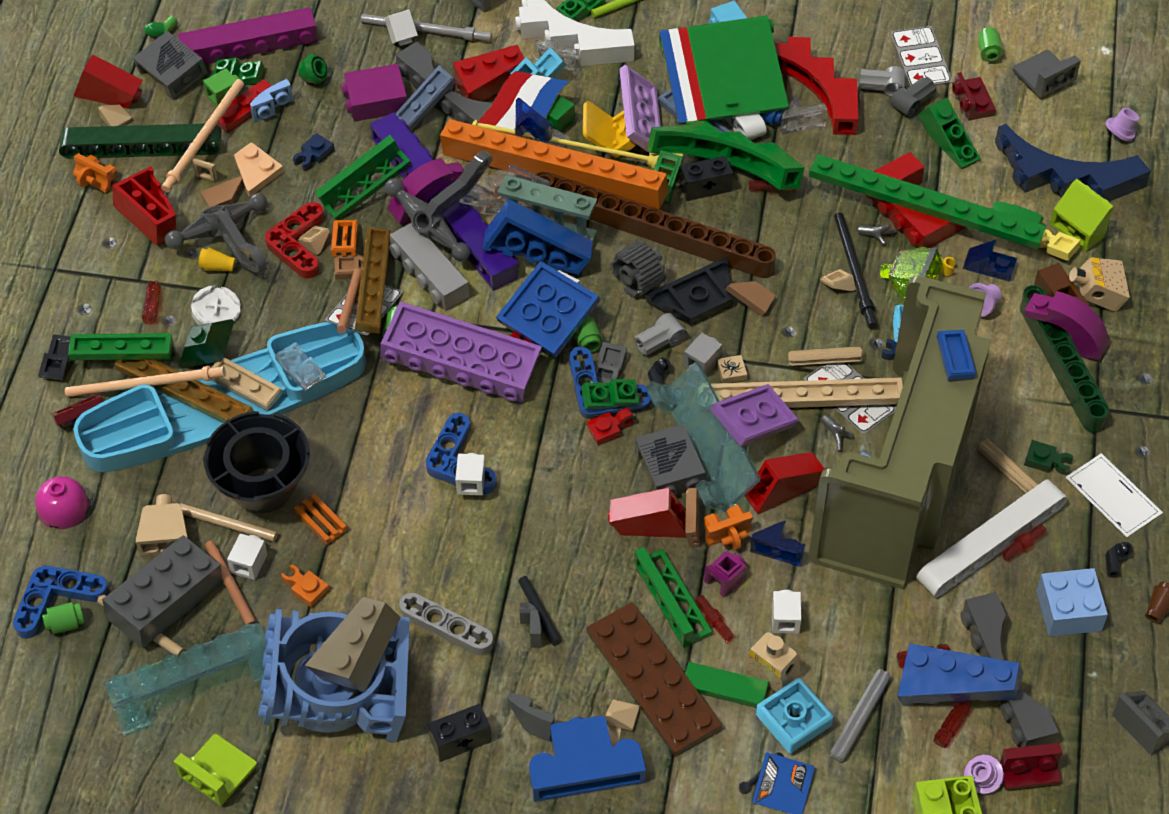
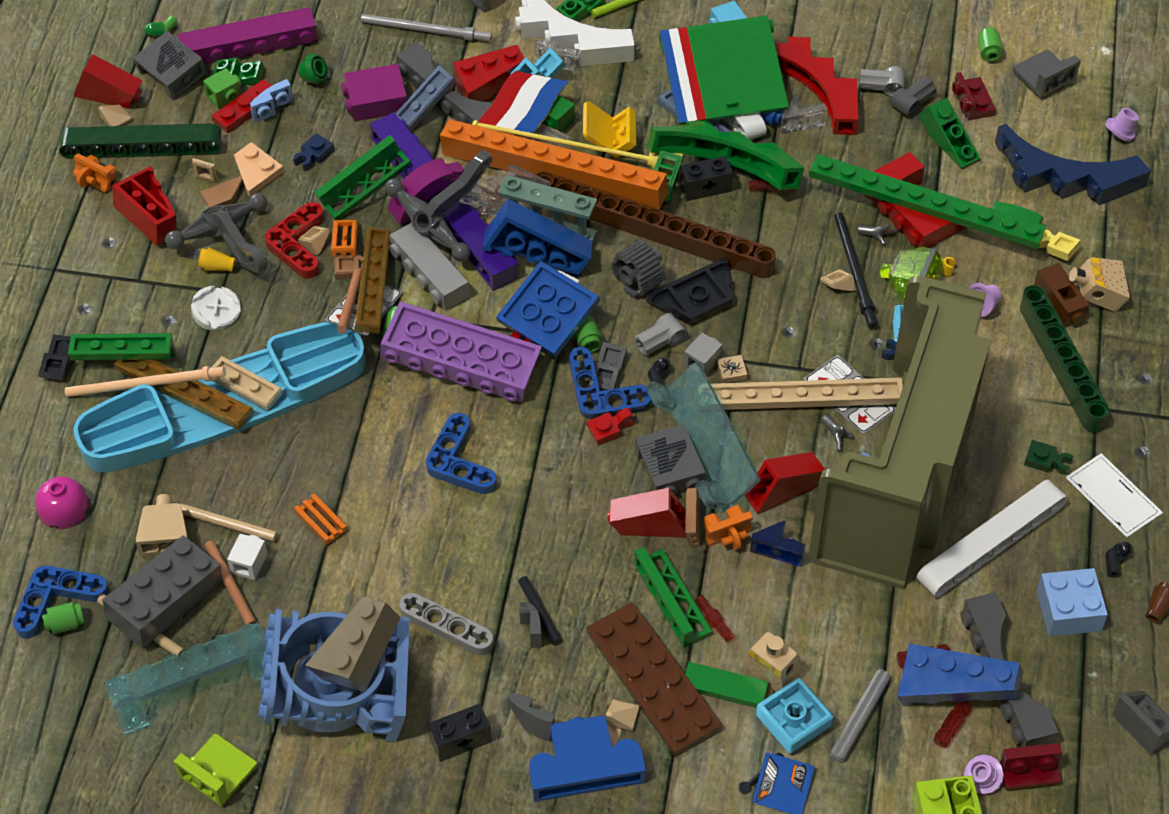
(69, 414): dark red plate -> none
(151, 302): clear red axle -> none
(173, 176): light nougat bar -> none
(206, 343): dark green slope -> none
(254, 443): black cone -> none
(299, 367): clear slope -> none
(307, 587): orange plate -> none
(401, 27): white brick -> none
(470, 474): white brick -> none
(528, 119): clear blue slope -> none
(610, 395): green slope -> none
(639, 105): lavender tile -> none
(730, 579): magenta window -> none
(752, 295): medium nougat tile -> none
(754, 415): medium lavender tile -> none
(786, 612): white brick -> none
(825, 356): tan axle -> none
(921, 55): sticker -> none
(956, 355): blue tile -> none
(985, 261): clear blue slope -> none
(1006, 466): tan axle -> none
(1023, 542): clear red bar -> none
(1074, 317): magenta arch -> none
(1082, 215): lime slope -> none

